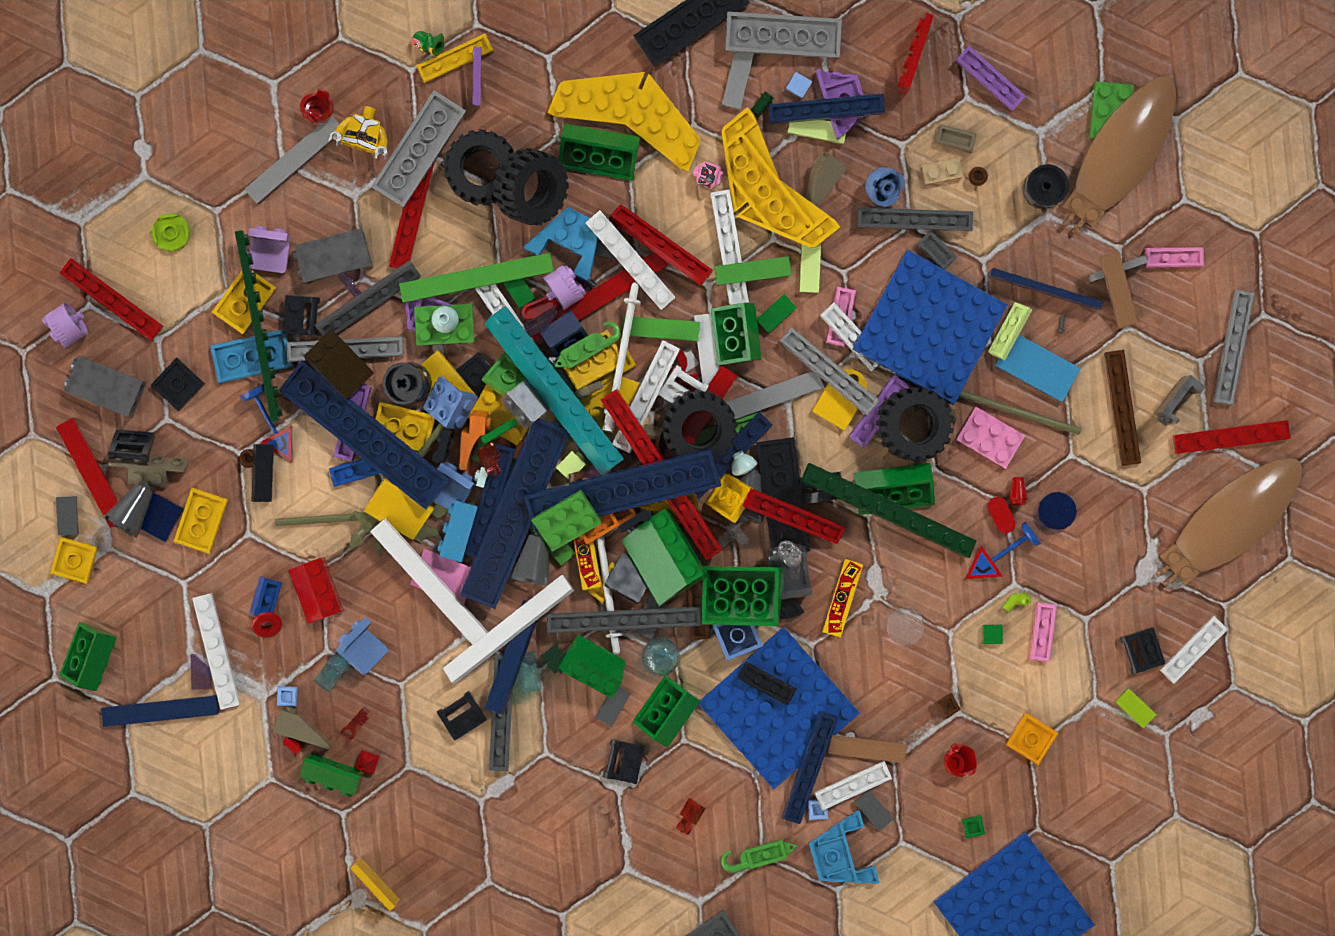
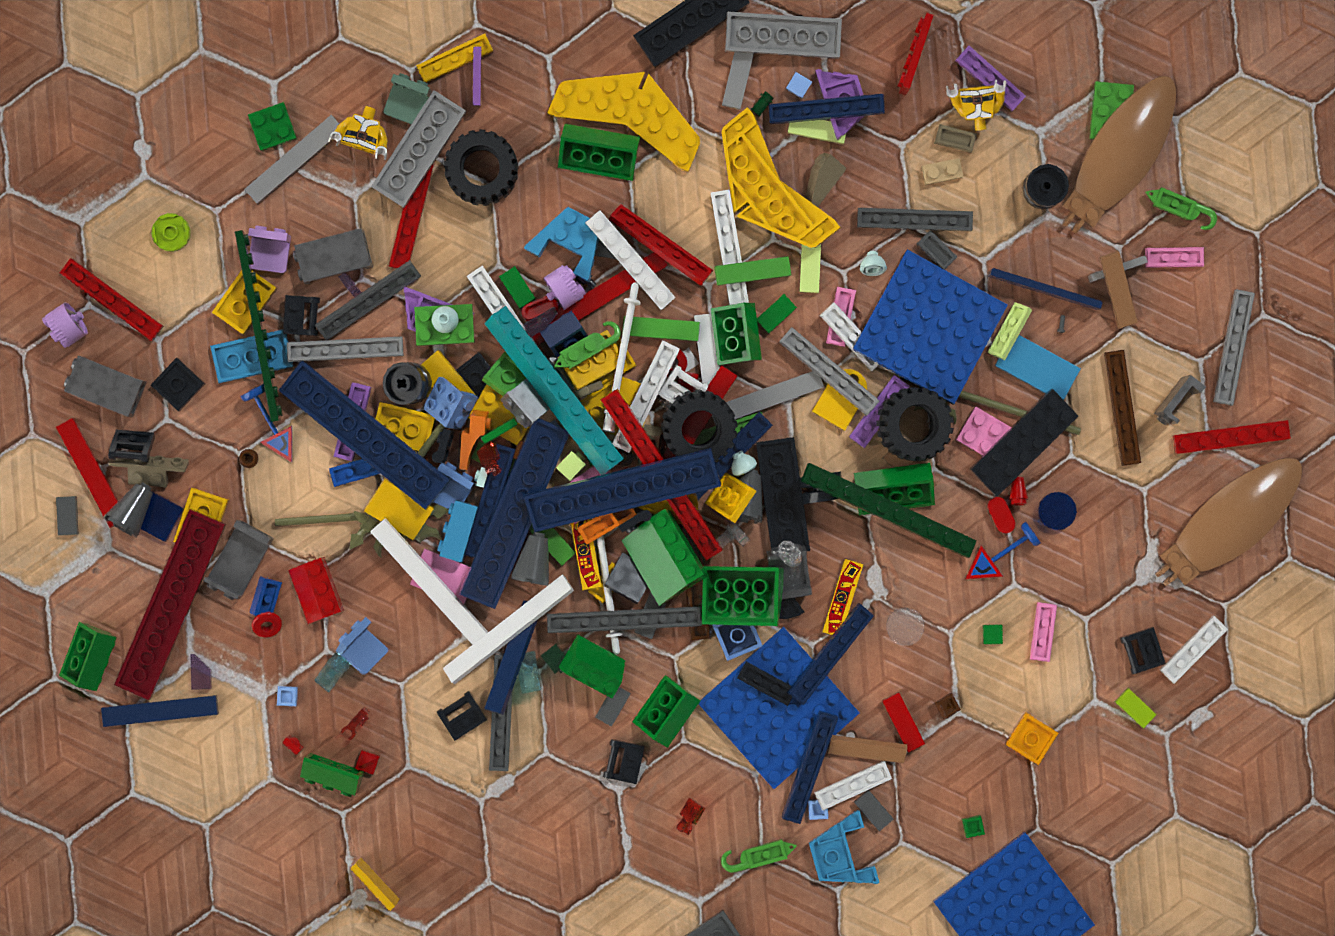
(74, 560): yellow tile -> none
(170, 604): none -> dark red plate
(216, 651): white plate -> none
(238, 560): none -> flat silver panel
(262, 472): black tile -> none
(272, 126): none -> green plate
(298, 727): dark tan slope -> none
(317, 106): red cap -> none
(338, 364): dark brown slope -> none
(406, 98): none -> sand green bracket
(427, 42): green animal -> none
(476, 277): bright green tile -> none
(512, 181): black tyre -> none
(566, 520): bright green plate -> none
(576, 476): reddish brown plate -> none
(660, 656): clear light blue cylinder -> none
(708, 174): head -> none
(793, 516): red plate -> none
(830, 654): none -> dark blue tile
(873, 264): none -> light aqua brick
(884, 186): medium blue cylinder -> none
(903, 721): none -> red tile
(960, 760): red cap -> none
(978, 102): none -> torso
(982, 172): reddish brown plate -> none
(1017, 599): lime arm -> none
(1023, 442): none -> black plate
(1181, 206): none -> bright green plate

